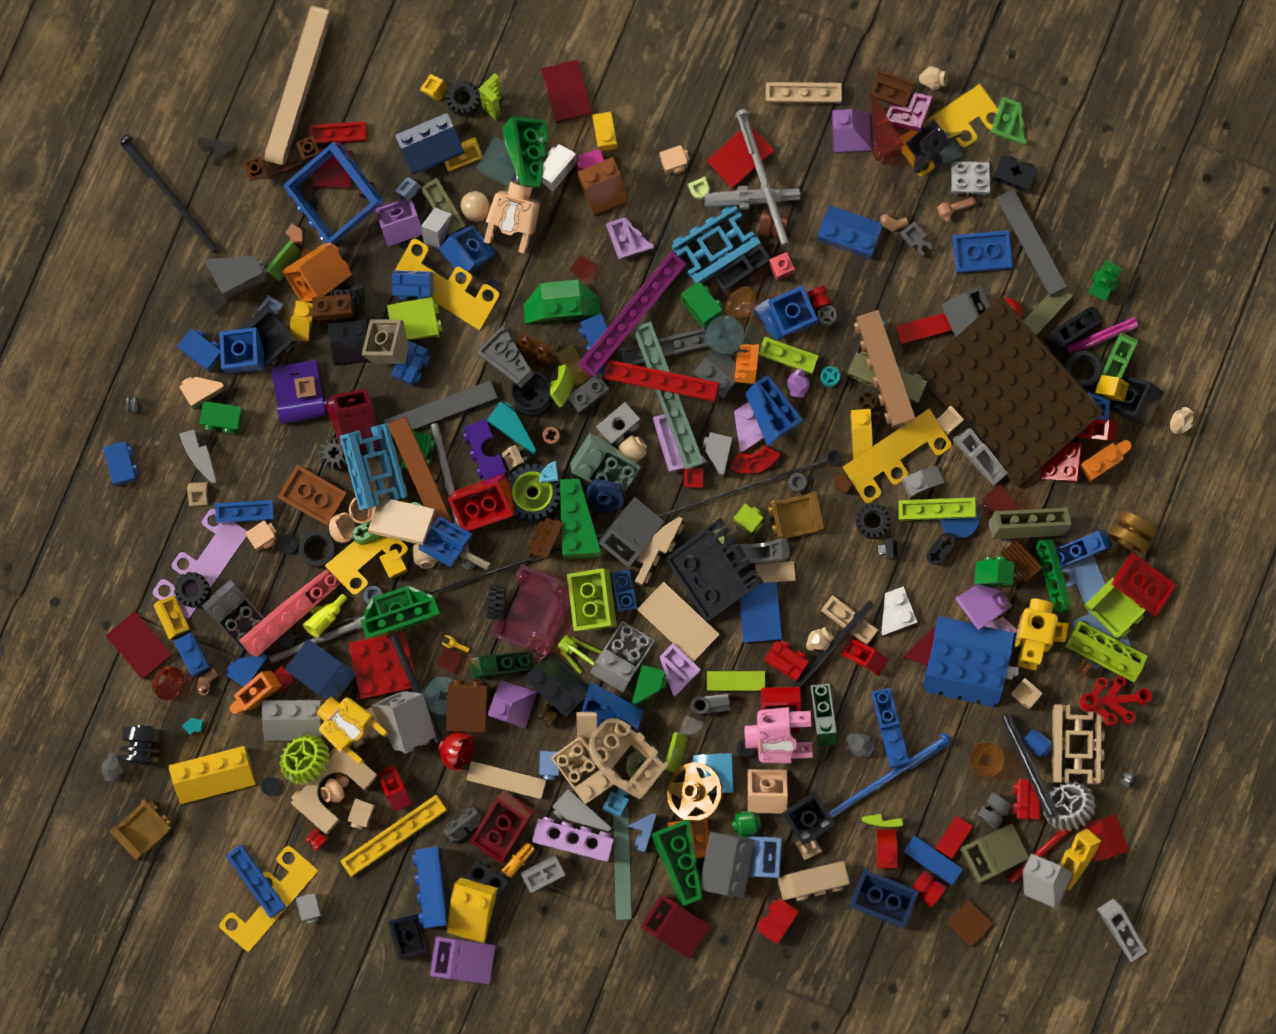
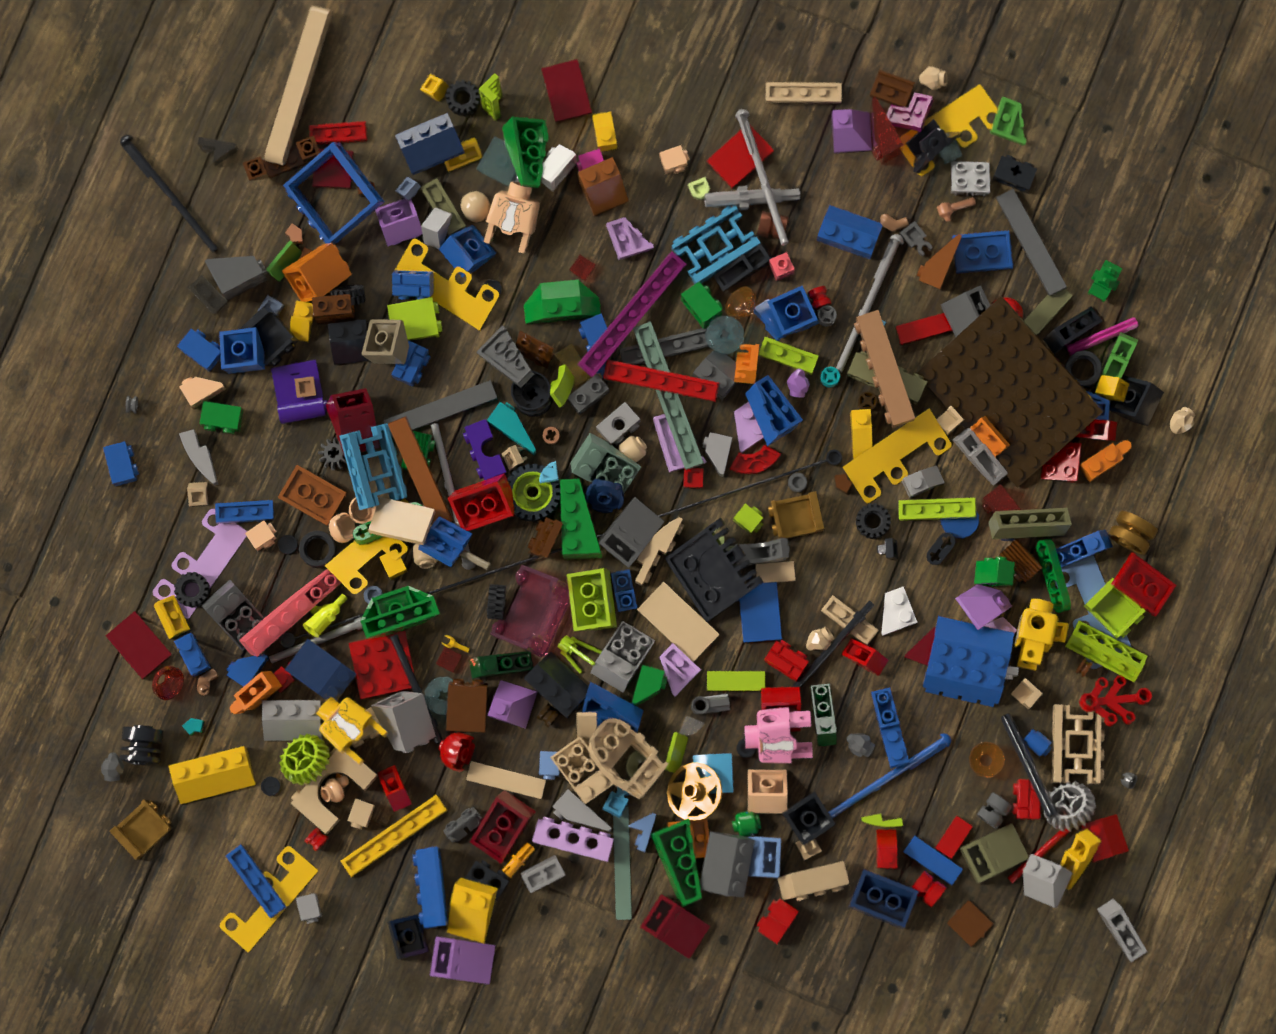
(895, 240): none -> light grey bar
(936, 268): none -> dark orange slope
(990, 436): none -> orange hinge

